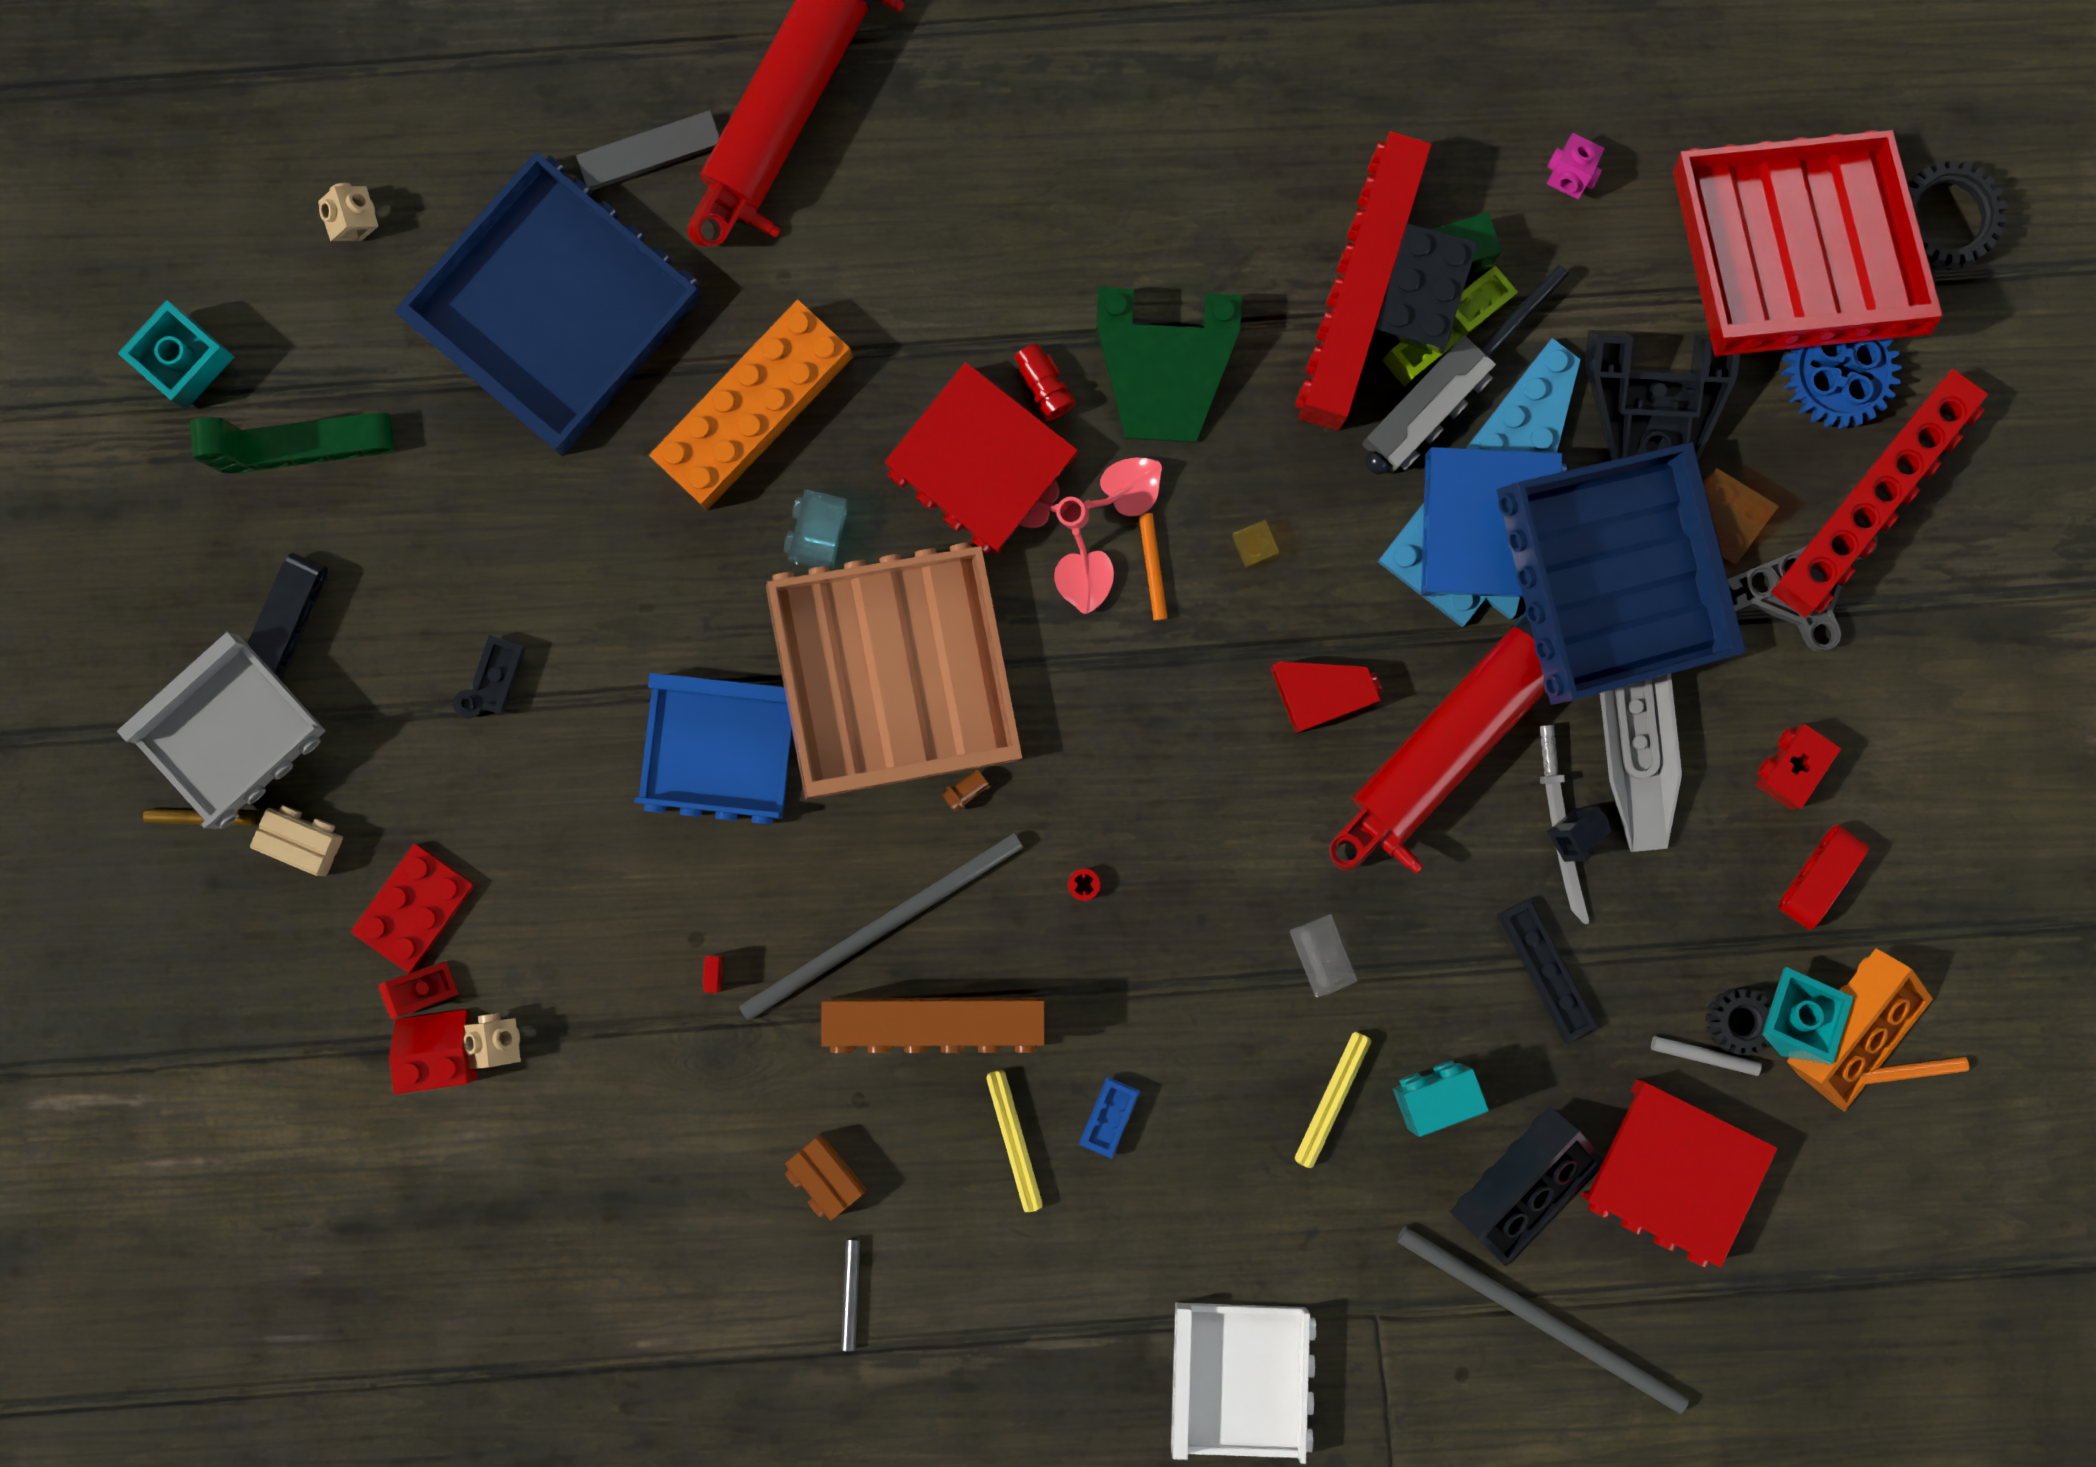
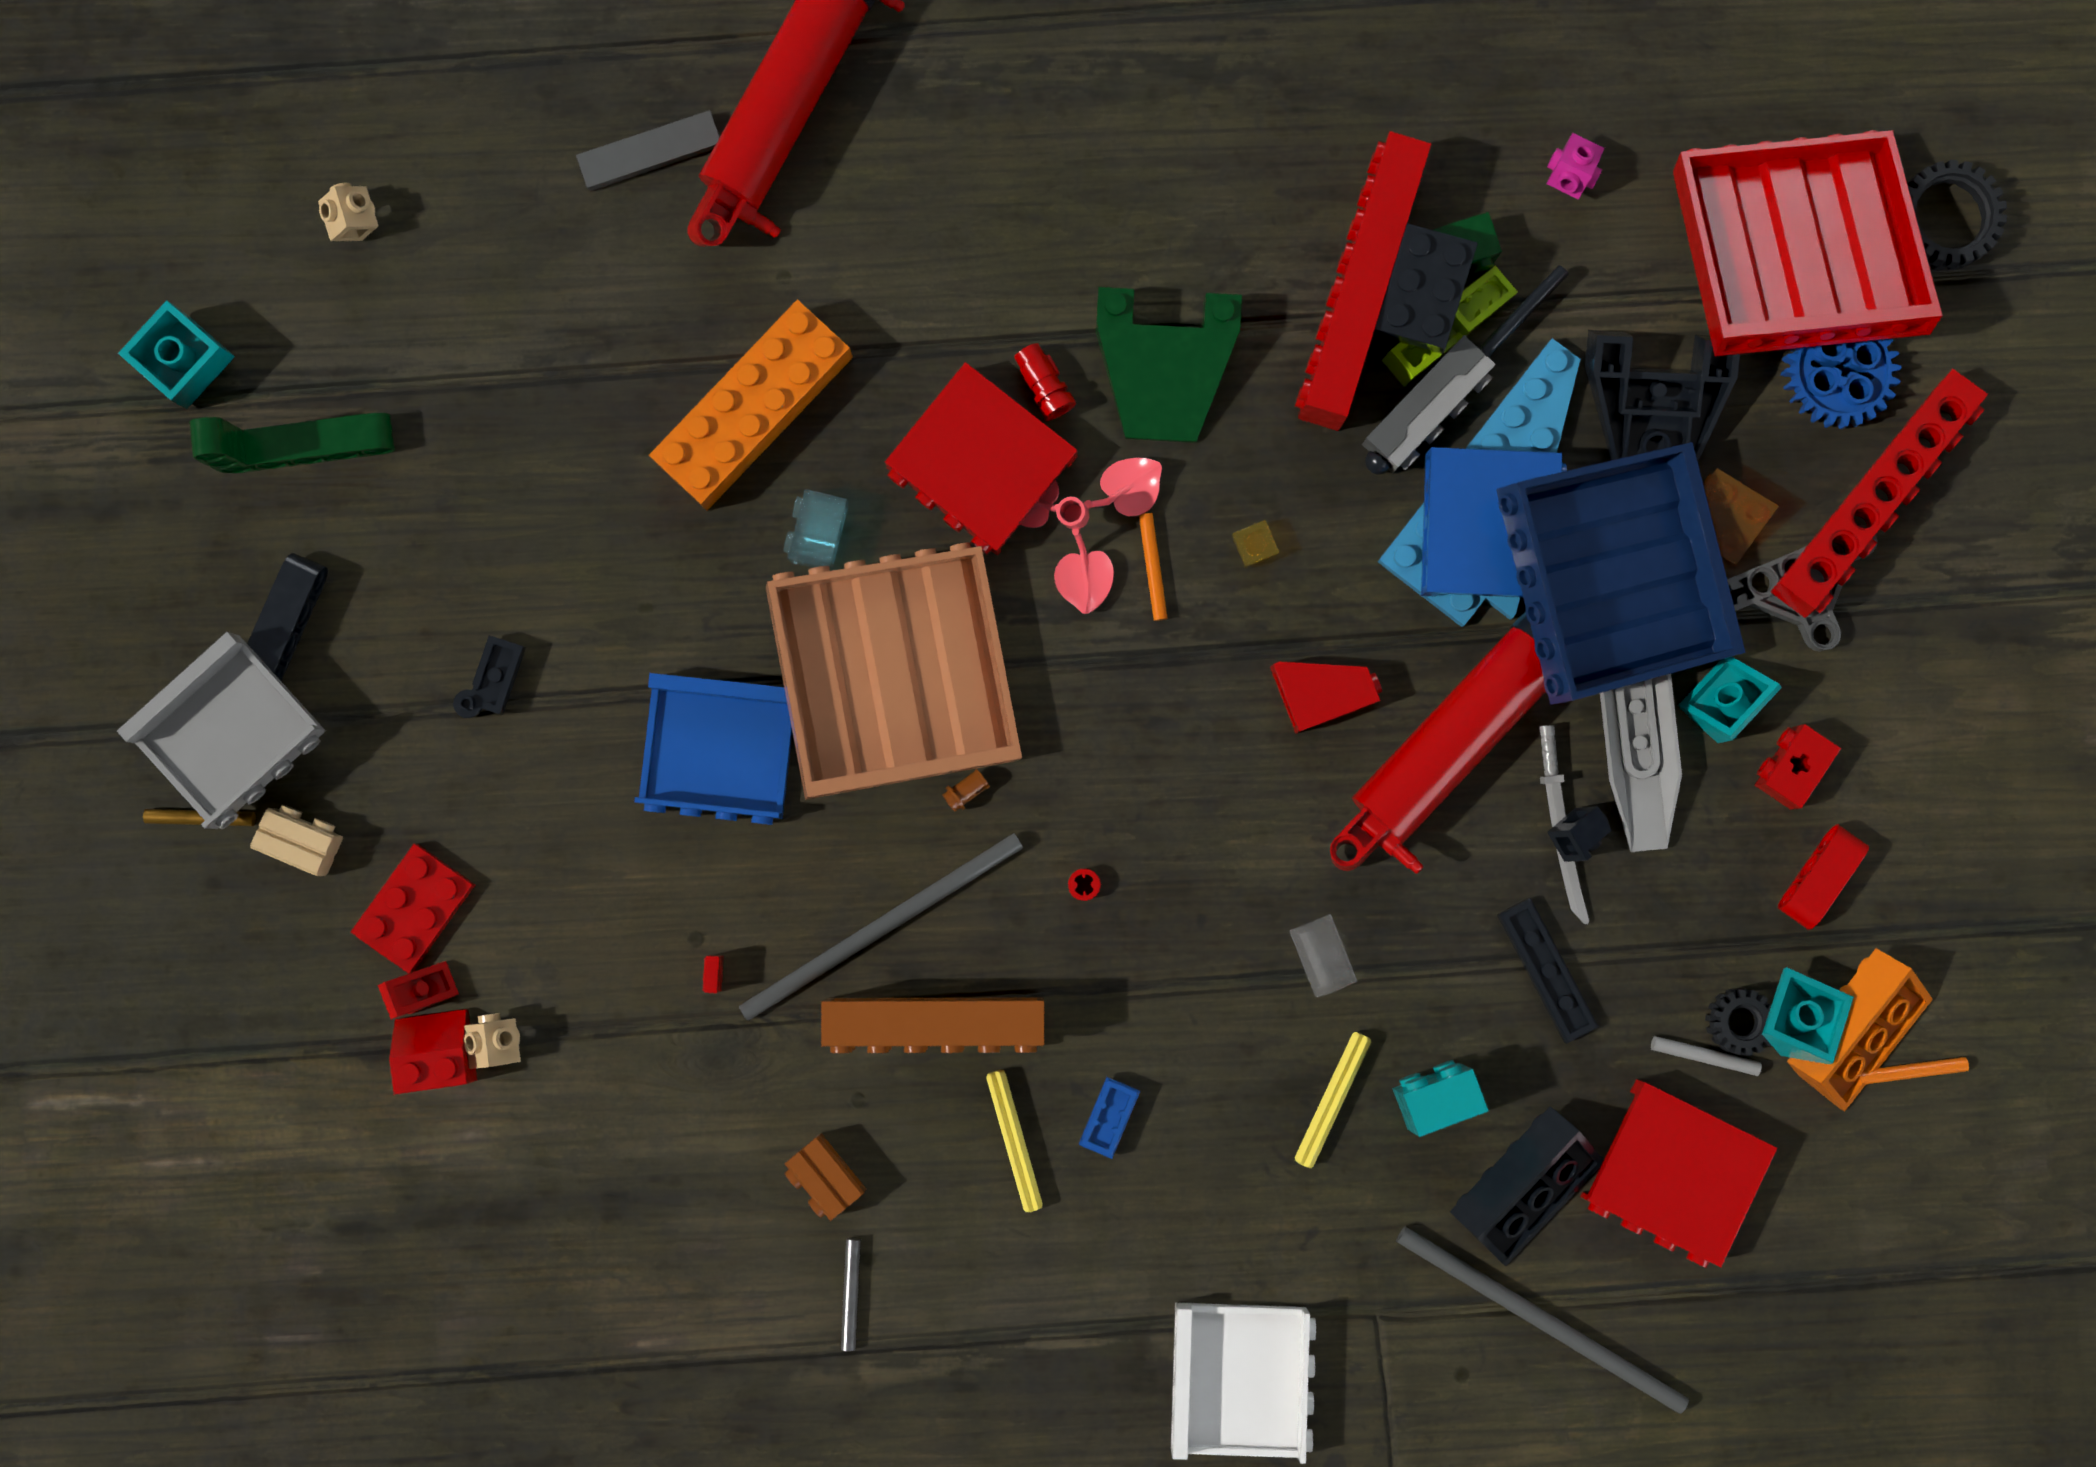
(550, 302): dark blue panel -> none
(1728, 699): none -> teal slope

